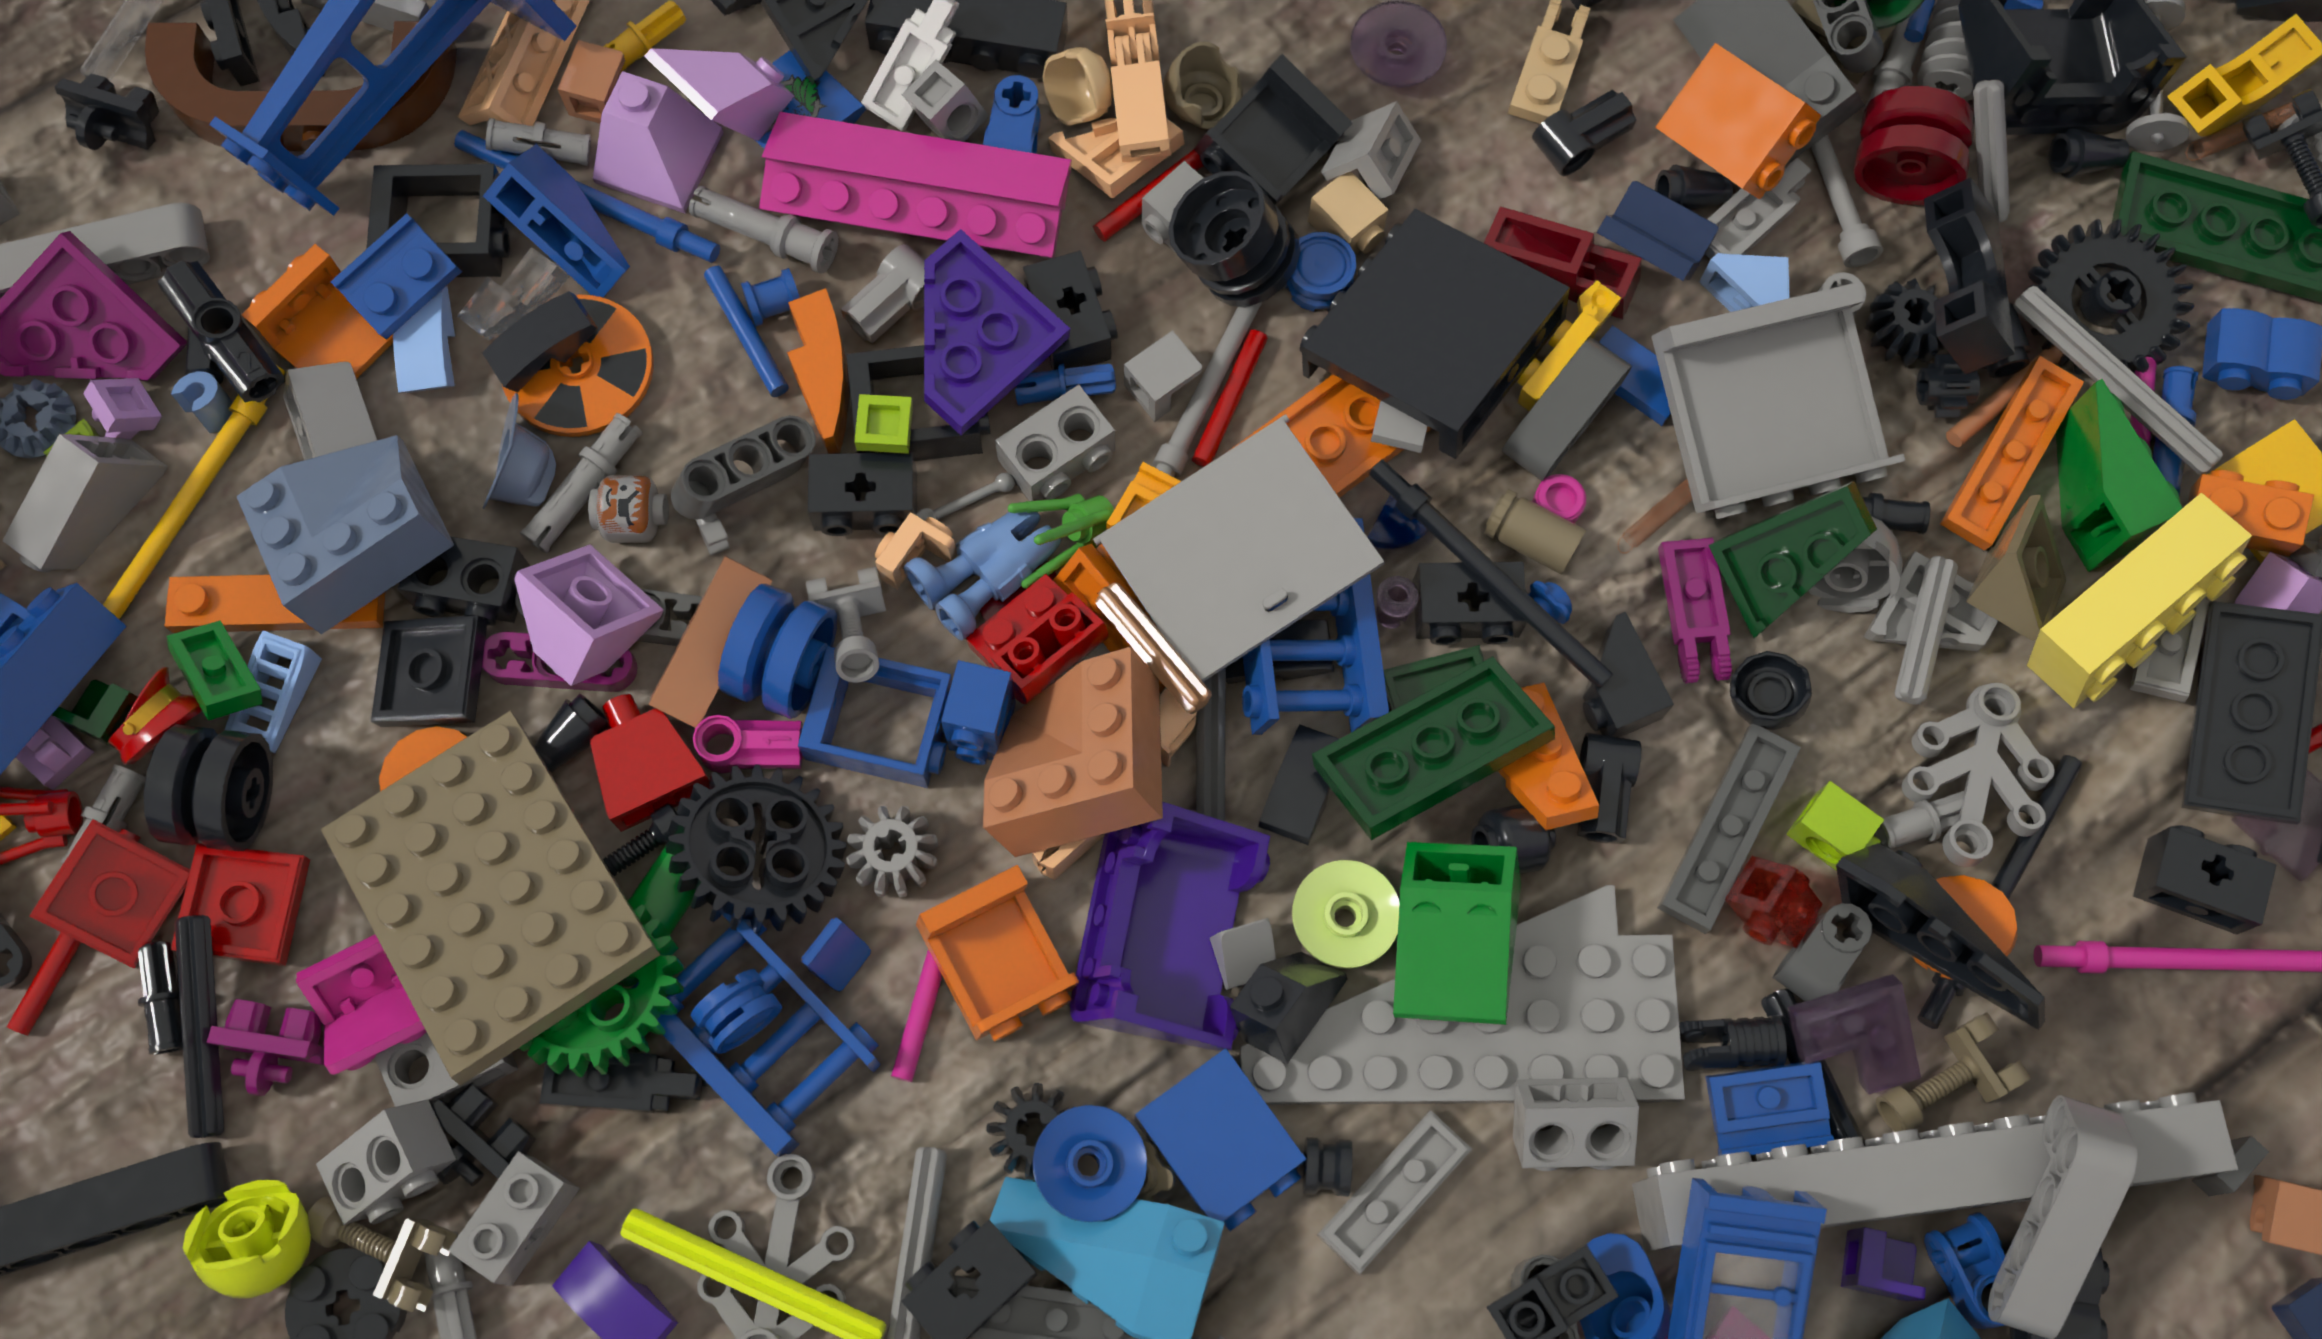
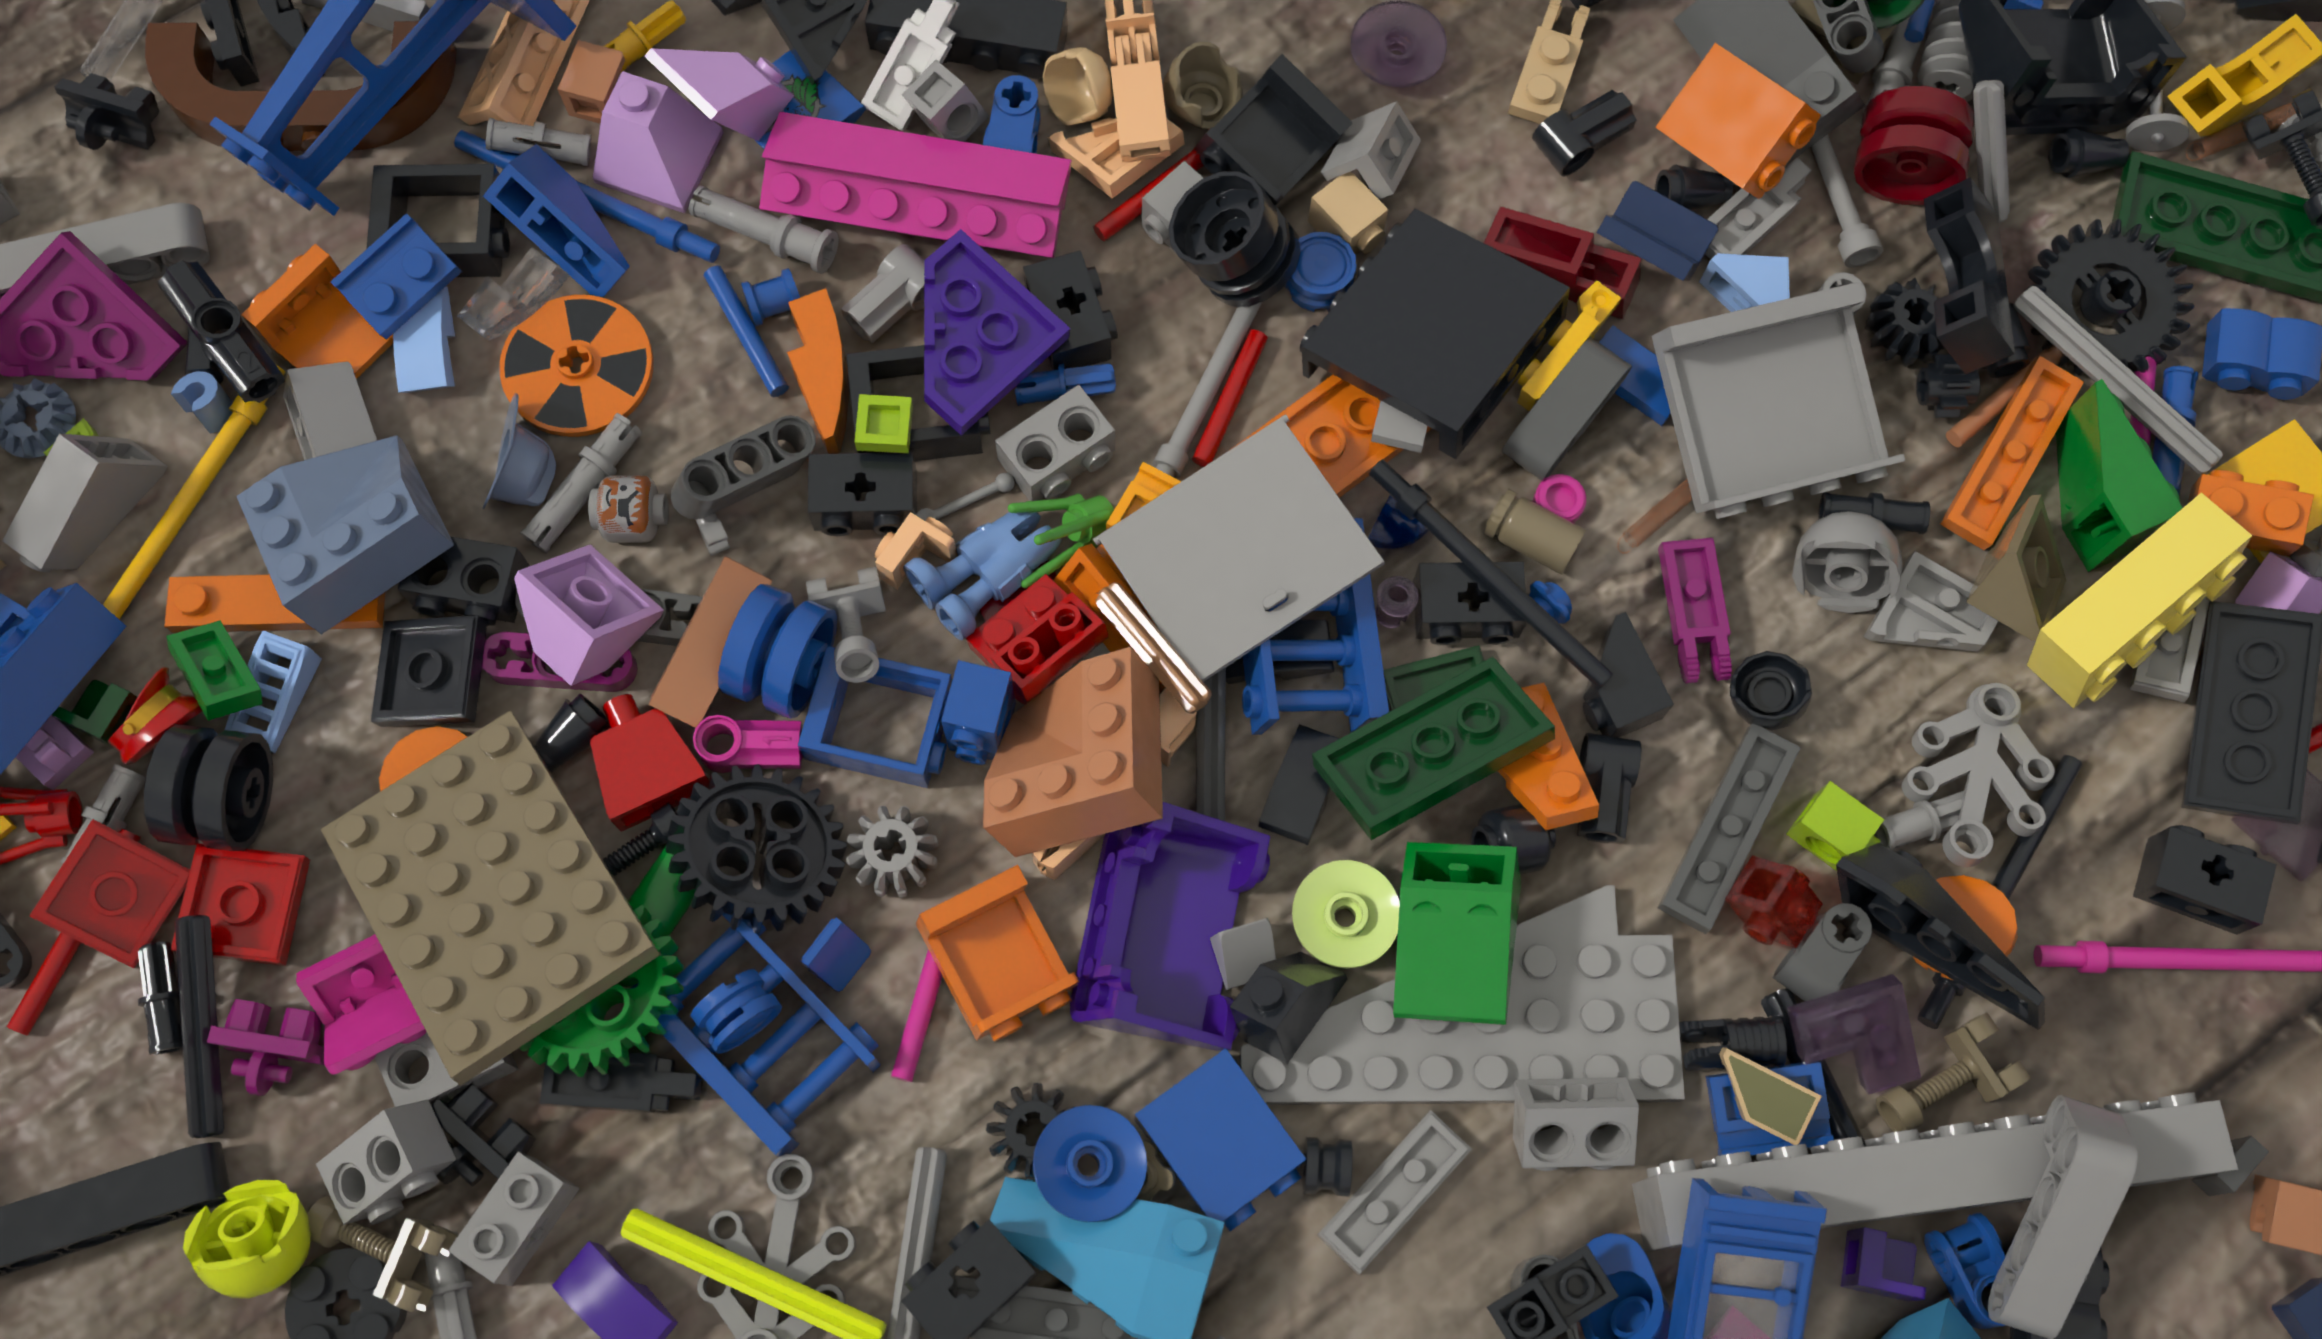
(122, 406): lavender tile -> none
(545, 333): black slope -> none
(1159, 373): light grey panel -> none
(1769, 1098): none -> olive tile
(1790, 552): dark green wing -> none
(1926, 630): light grey axle -> none

